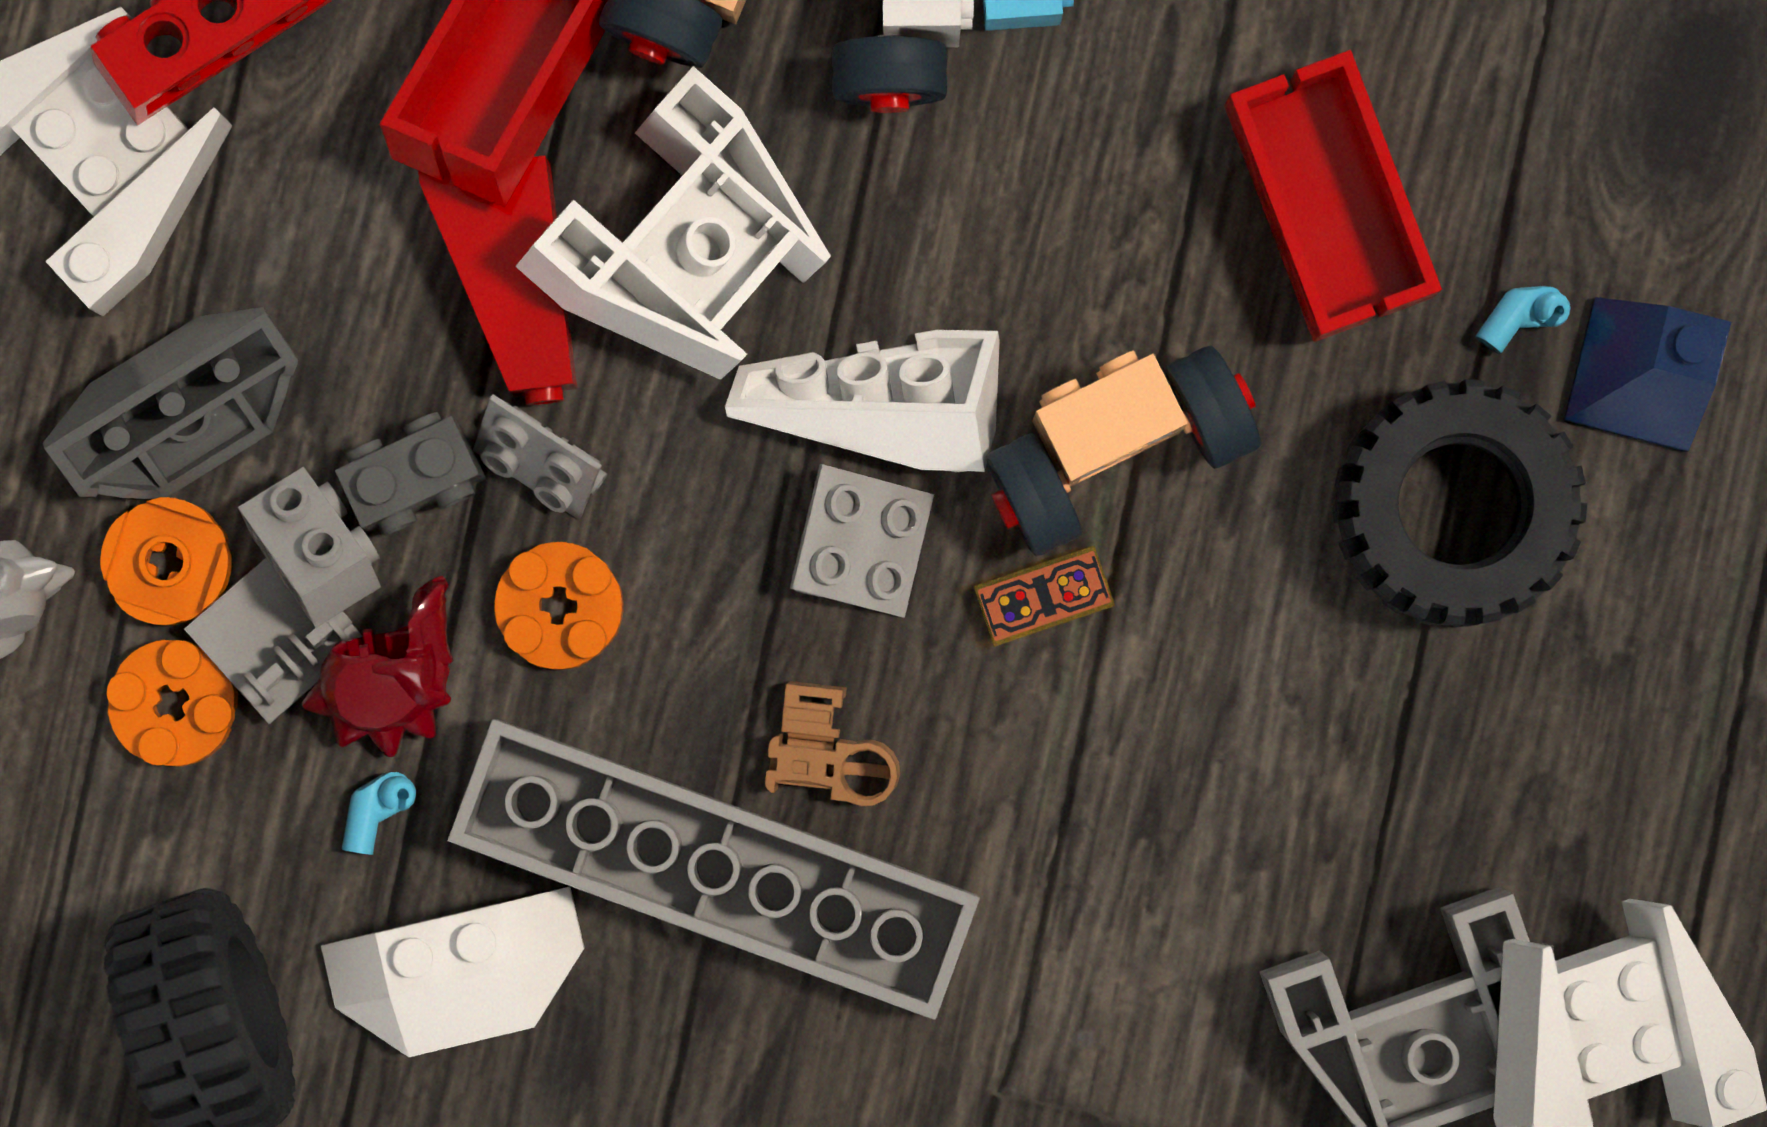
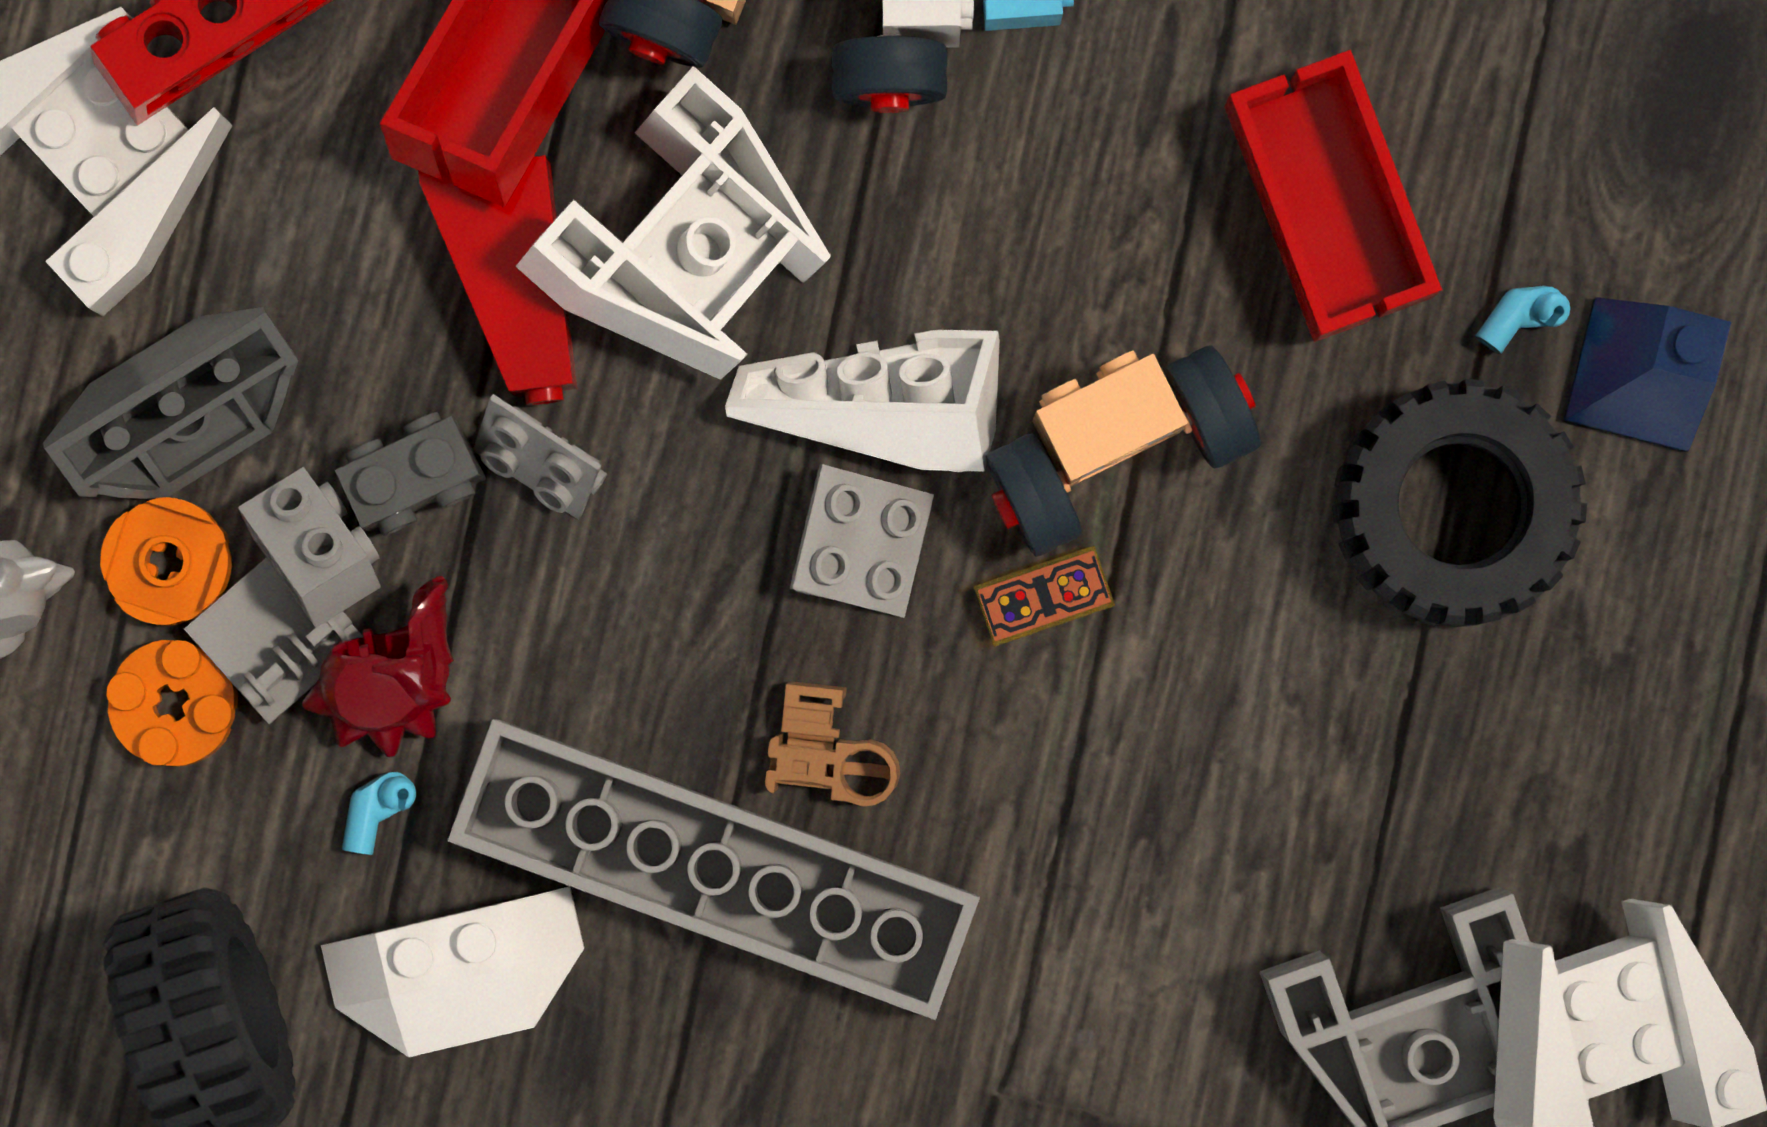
(531, 630): orange plate -> none

